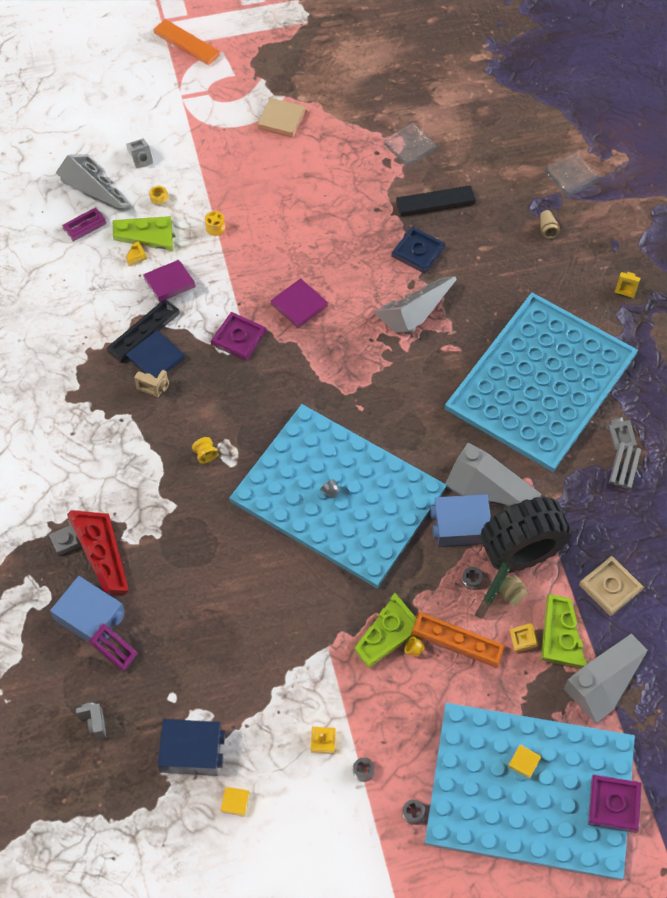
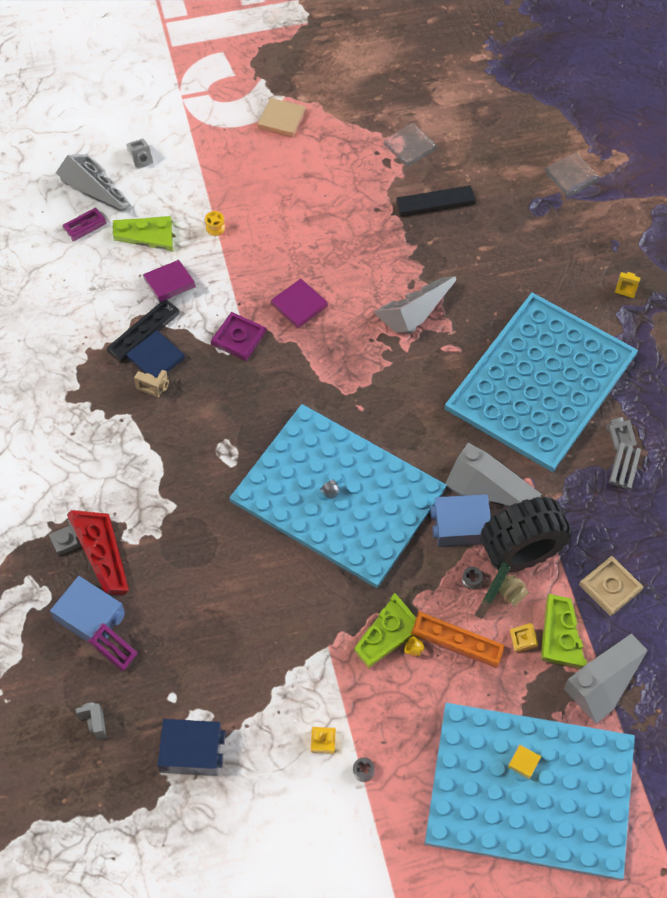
(136, 254): yellow tile -> none
(158, 195): yellow tile -> none
(186, 42): orange tile -> none
(204, 450): yellow wheel -> none
(235, 801): yellow tile -> none
(418, 250): dark blue tile -> none
(418, 807): flat silver bush -> none
(549, 225): tan cone -> none
(614, 803): magenta tile -> none

